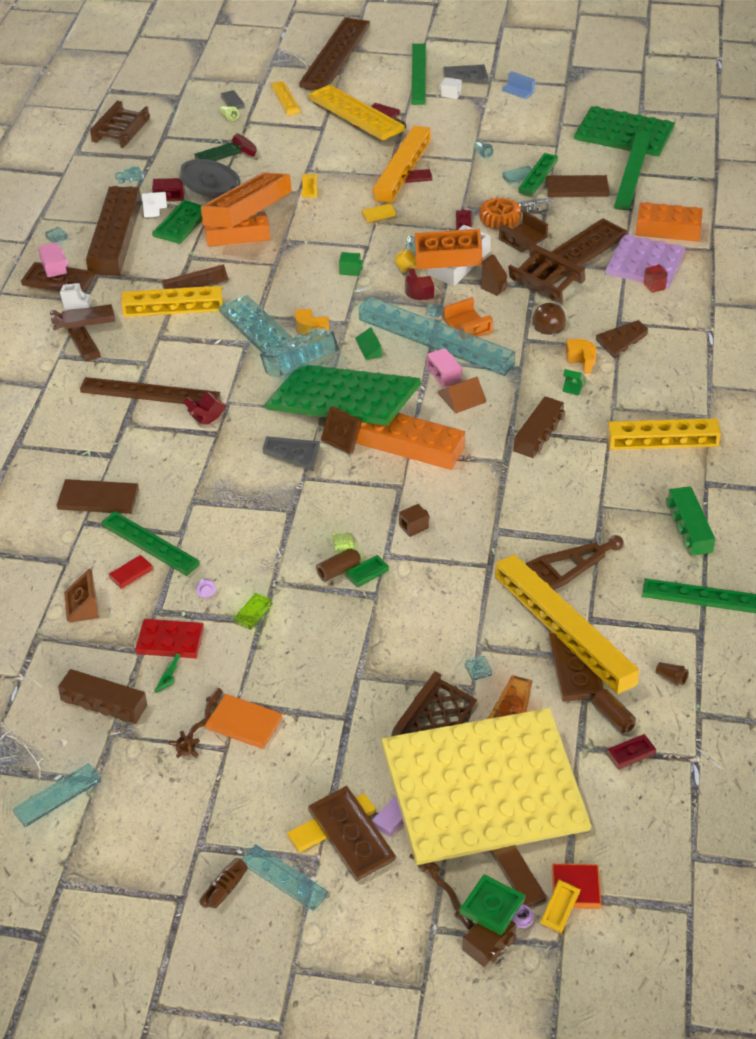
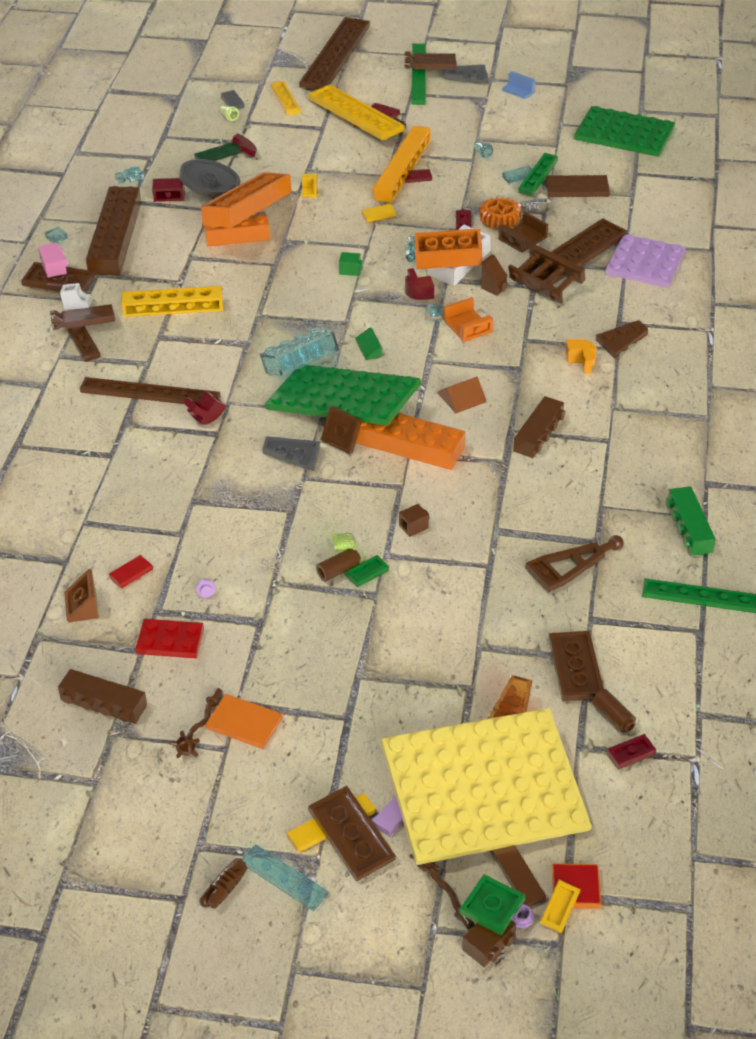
(56, 795): clear light blue tile -> none
(98, 496): reddish brown tile -> none
(113, 115): reddish brown fence -> none
(150, 543): green tile -> none
(153, 202): white brick -> none
(167, 675): green hand -> none
(179, 222): green tile -> none
(197, 279): reddish brown plate -> none
(253, 611): clear neon green tile -> none
(254, 323): clear light blue plate -> none
(305, 321): light orange brick -> none
(405, 260): yellow head -> none
(424, 698): reddish brown fence -> none
(430, 60): none -> reddish brown tile
(437, 335): clear light blue brick -> none
(444, 367): bright pink brick -> none
(450, 88): white brick -> none
(478, 668): clear light blue plate -> none
(549, 319): reddish brown cylinder -> none
(567, 624): yellow brick -> none
(573, 382): green slope -> none
(632, 171): green tile -> none
(655, 278): clear red panel -> none
(663, 434): yellow brick -> none
(669, 221): orange brick -> none
(674, 673): reddish brown cone -> none

